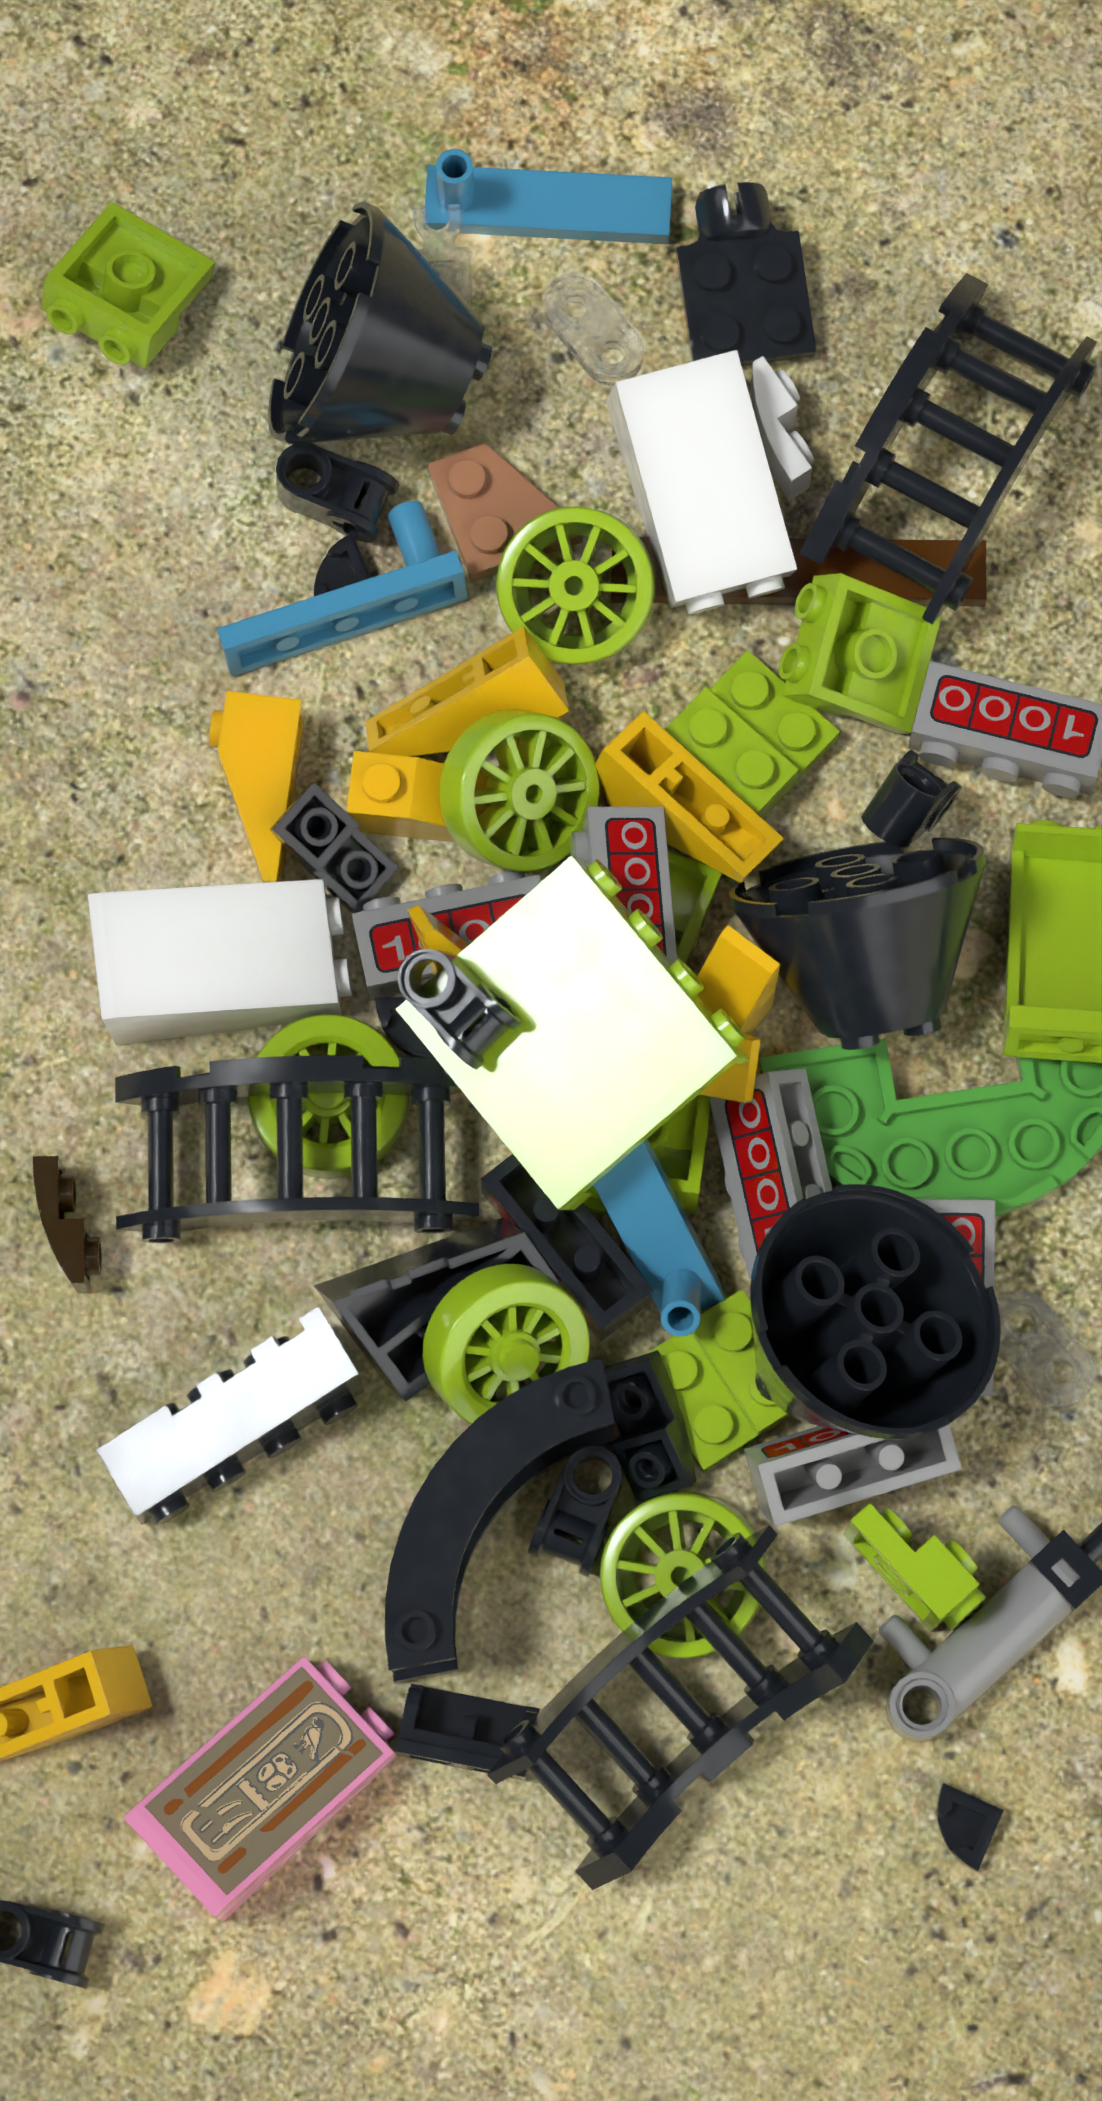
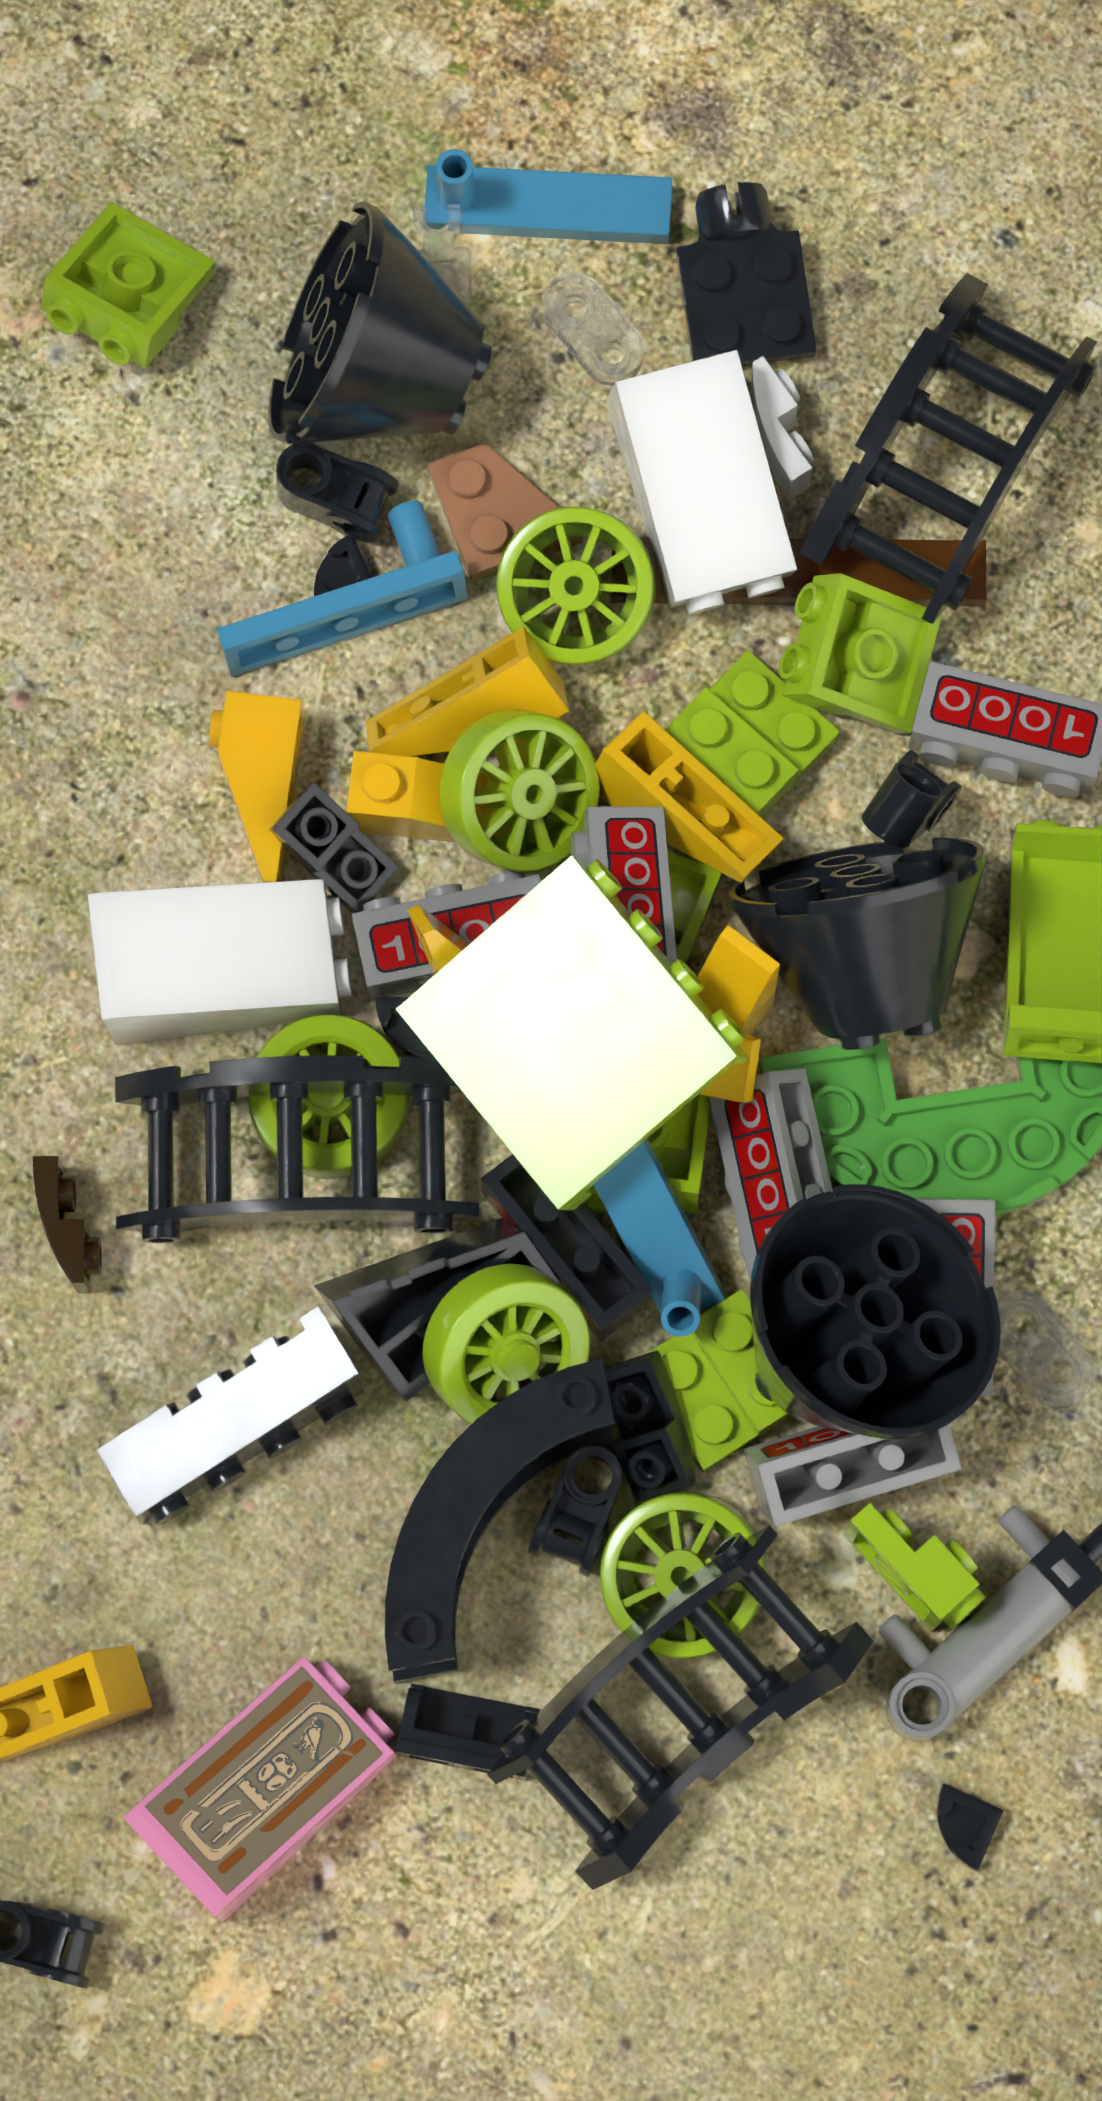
(466, 1013): piece -> none

